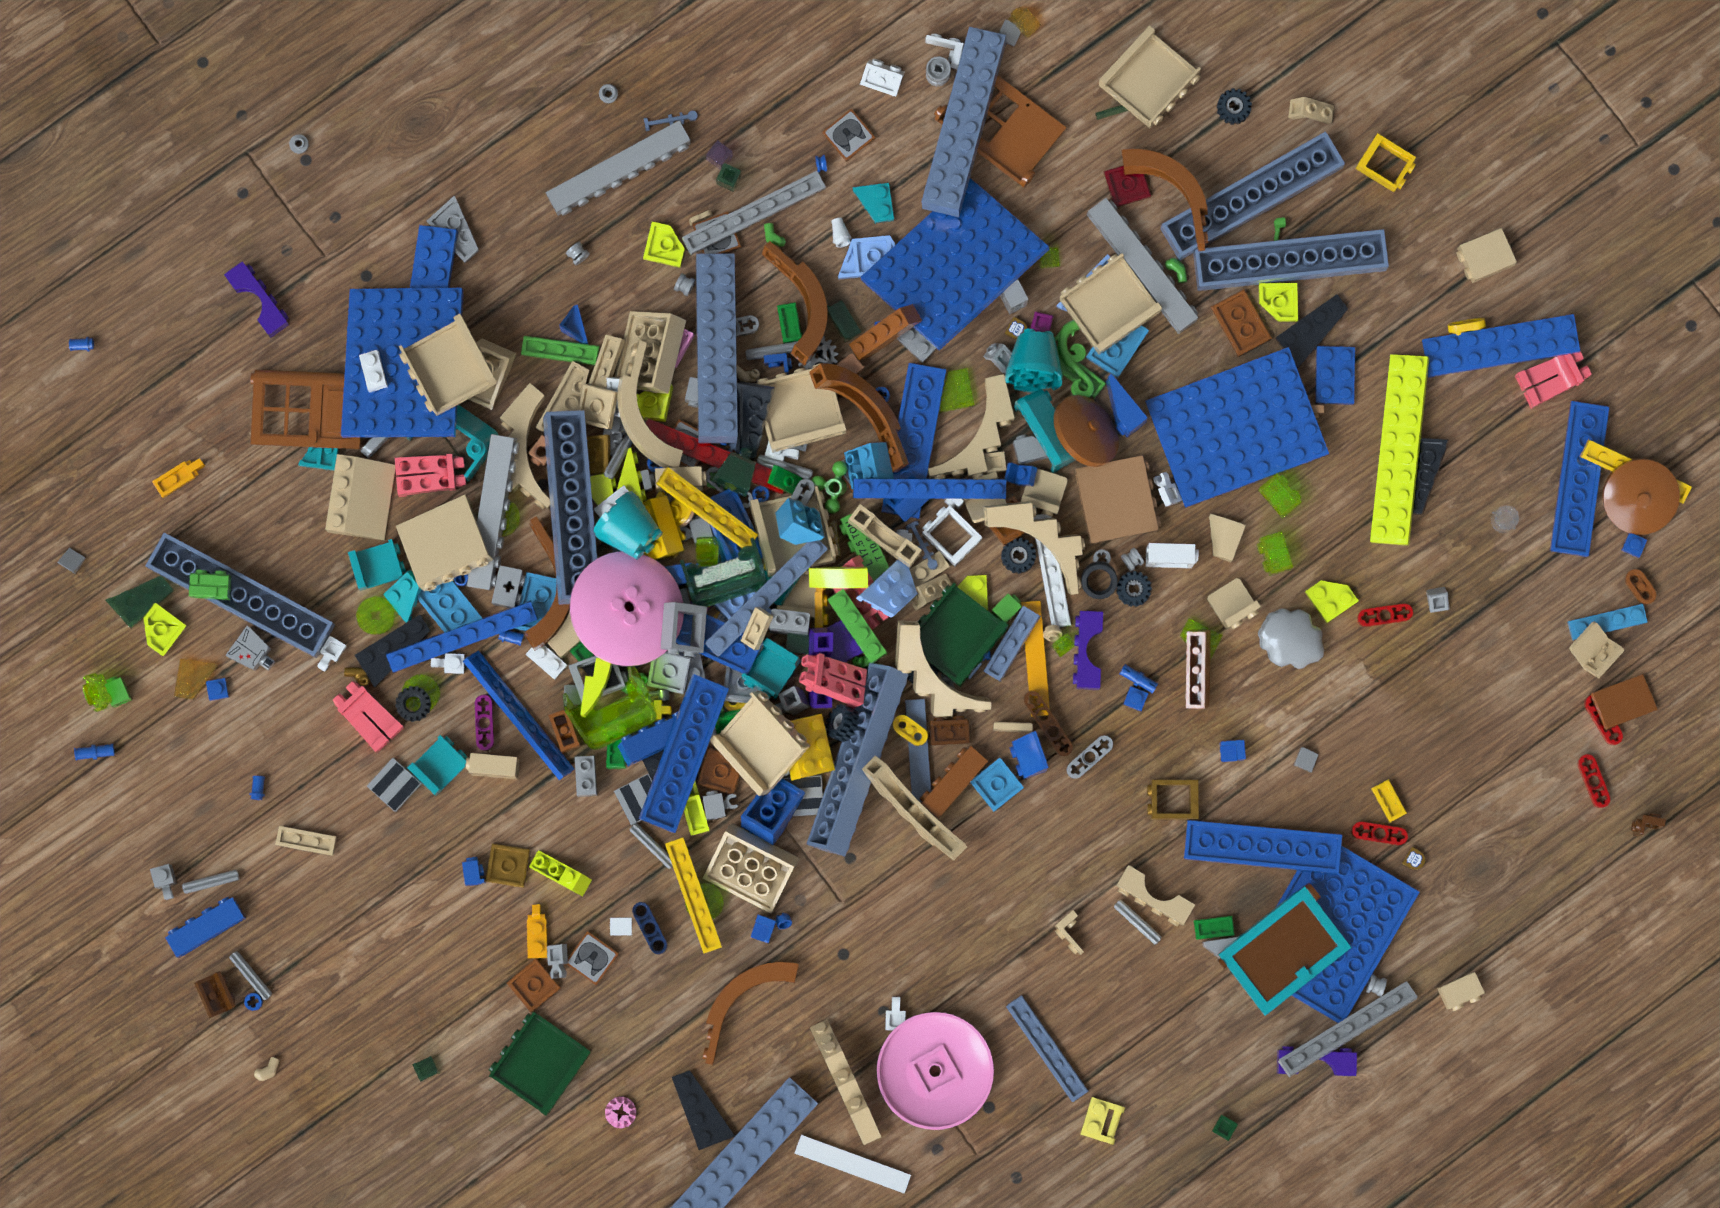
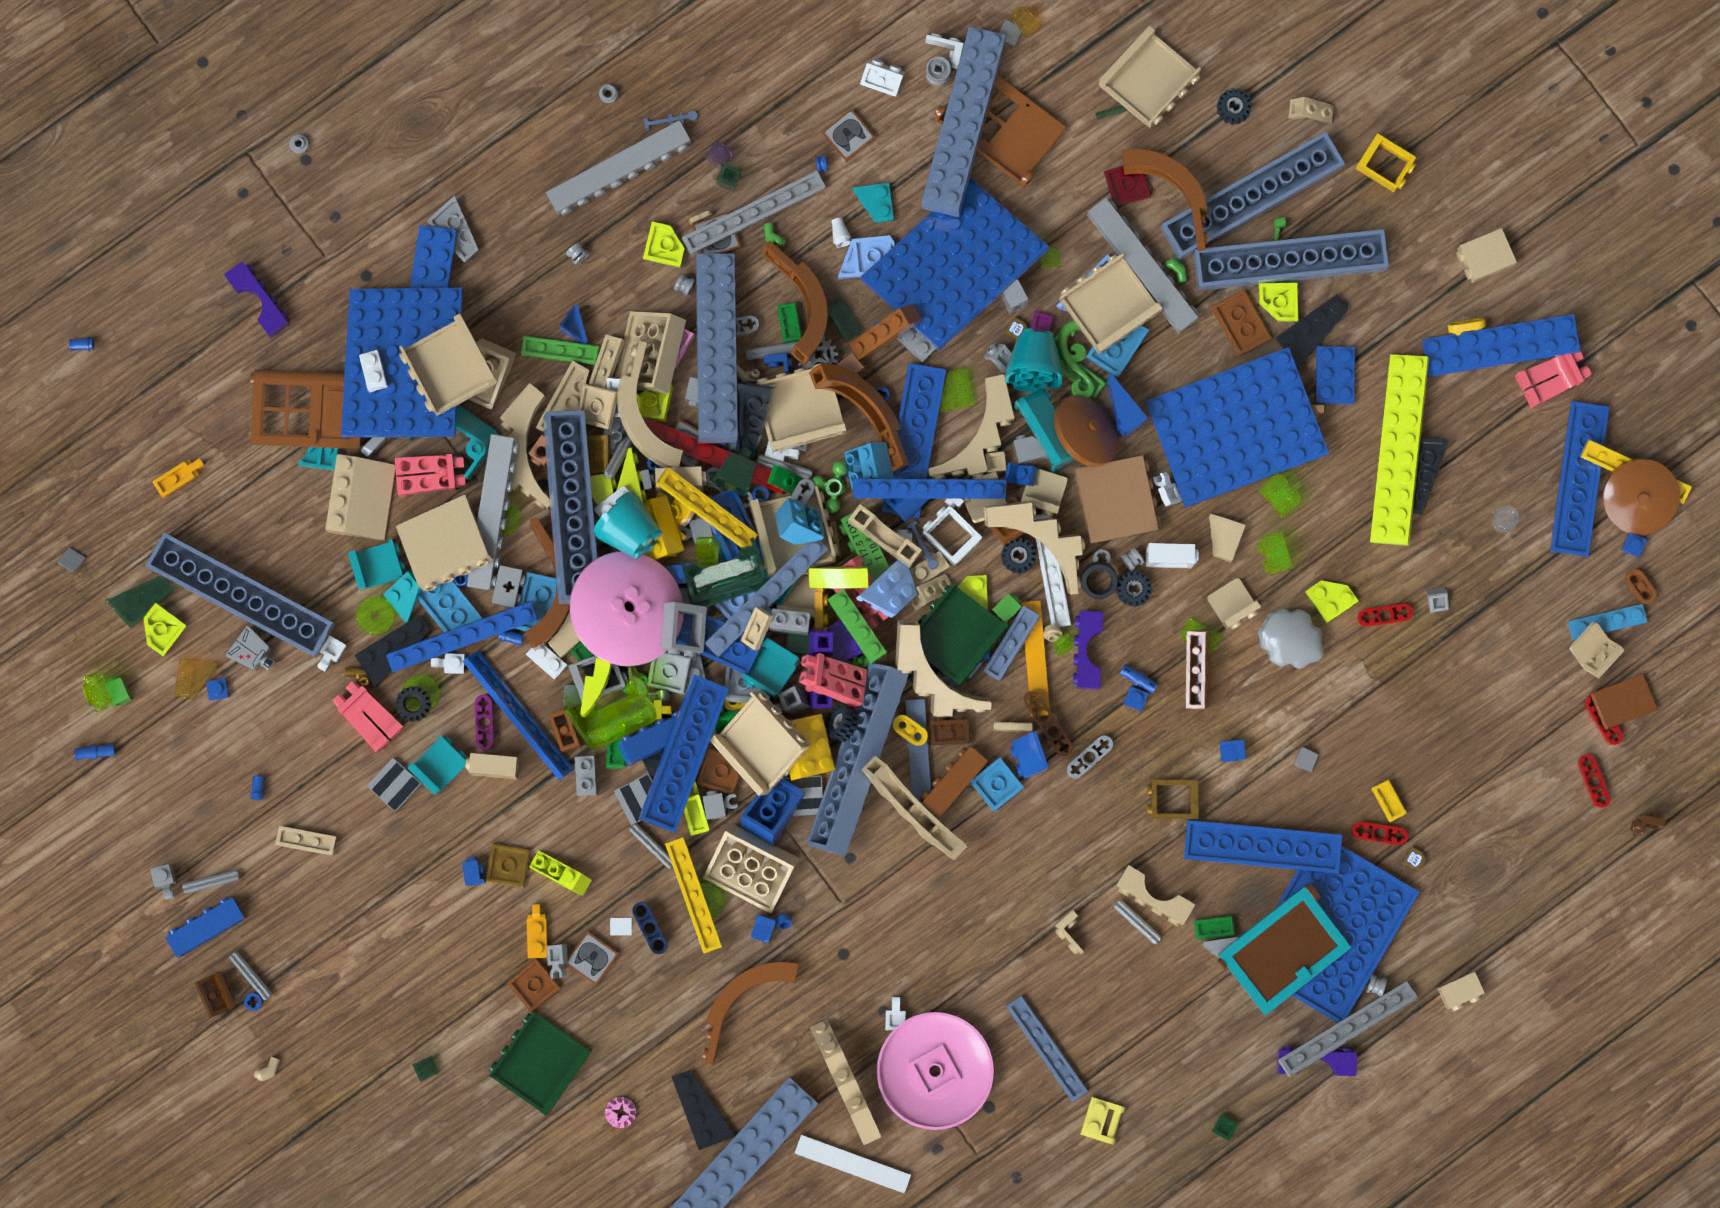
(210, 585): bright green brick -> none

